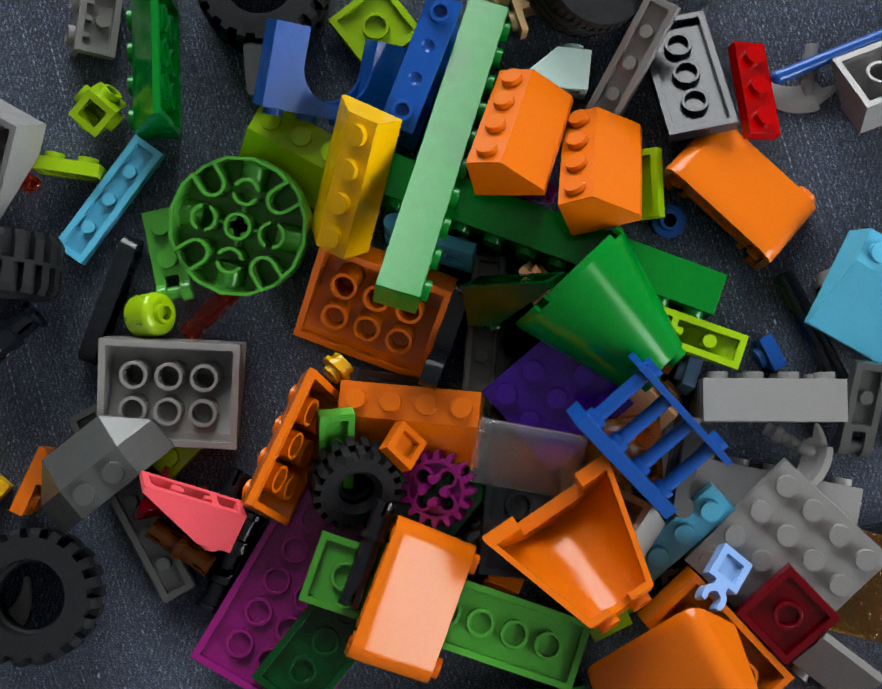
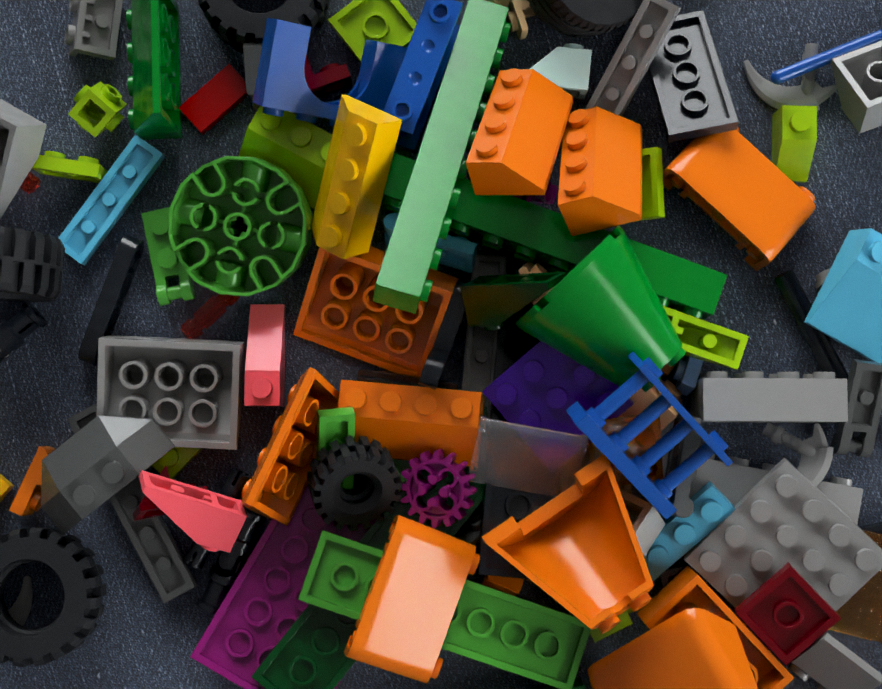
(149, 314): lime head -> none
(181, 547): reddish brown pin -> none
(215, 99): none -> red tile
(265, 357): none -> coral slope
(328, 80): none -> dark red slope
(337, 368): yellow plate -> none
(367, 553): black pin -> none
(402, 446): orange plate -> none
(670, 232): blue plate -> none
(725, 574): light blue plate -> none
(753, 91): red plate -> none
(767, 353): blue plate -> none
(794, 140): none -> lime slope

